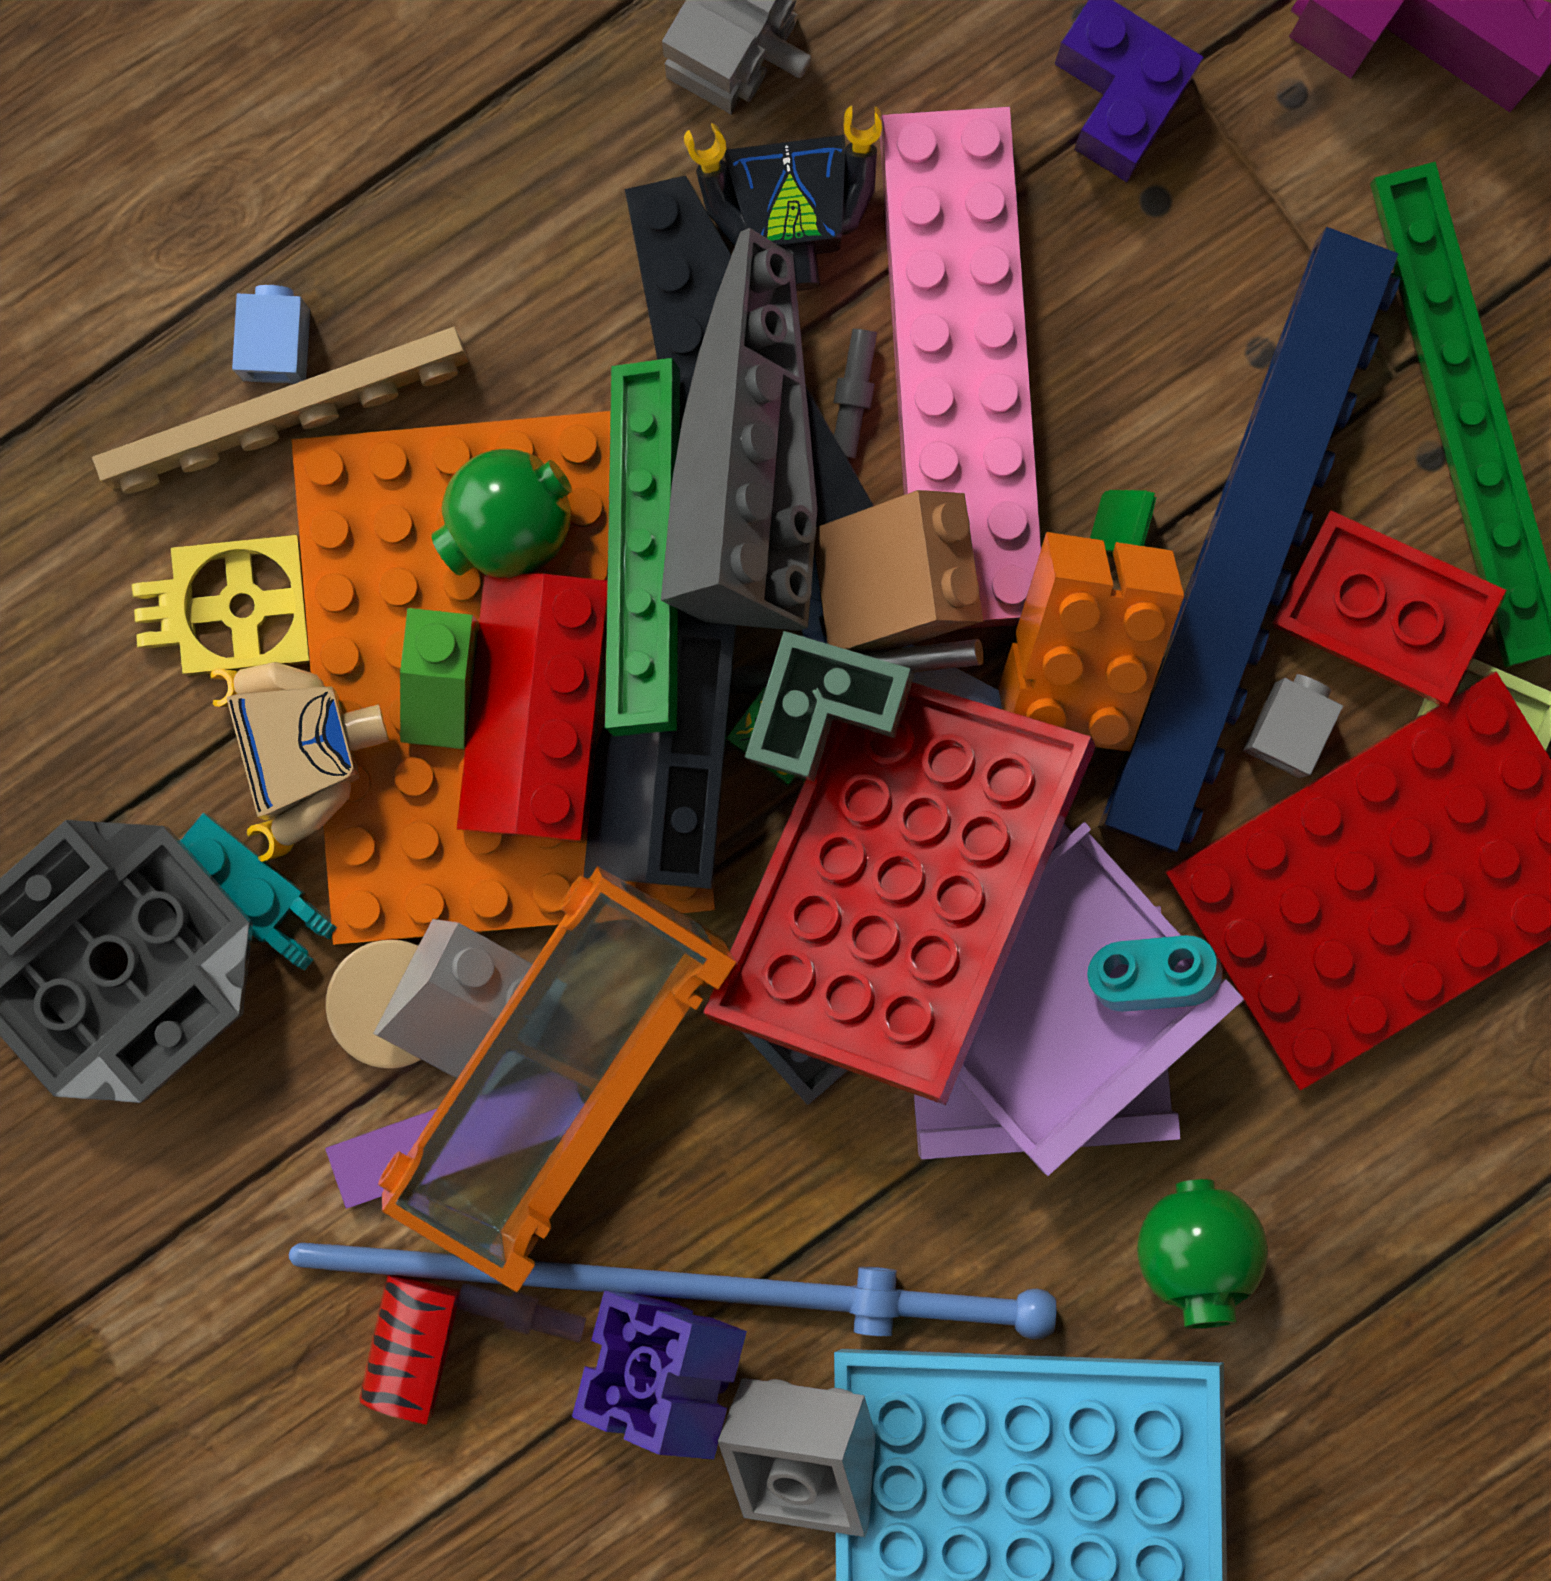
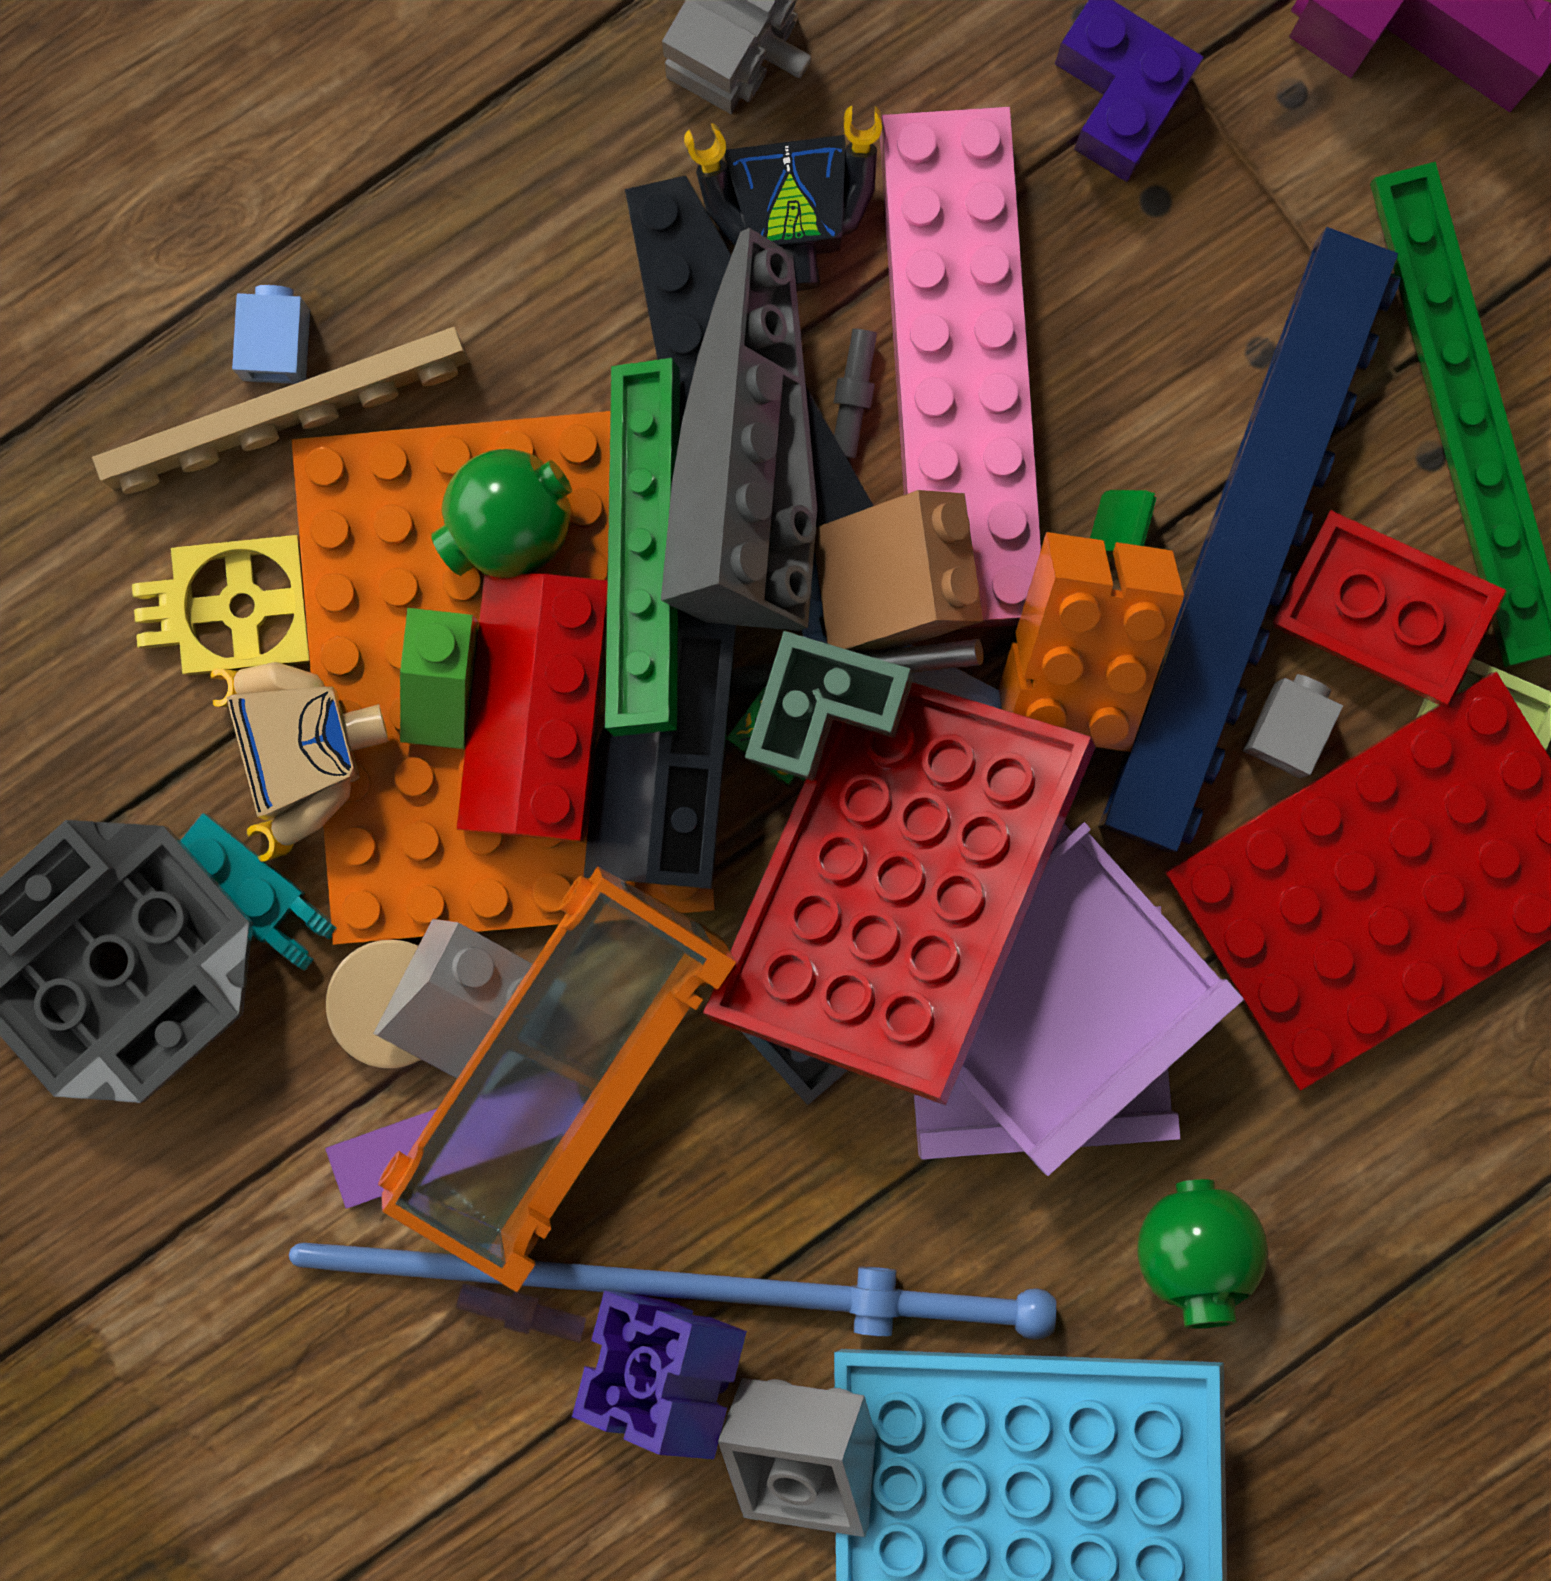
(409, 1348): red brick -> none
(1151, 974): teal plate -> none

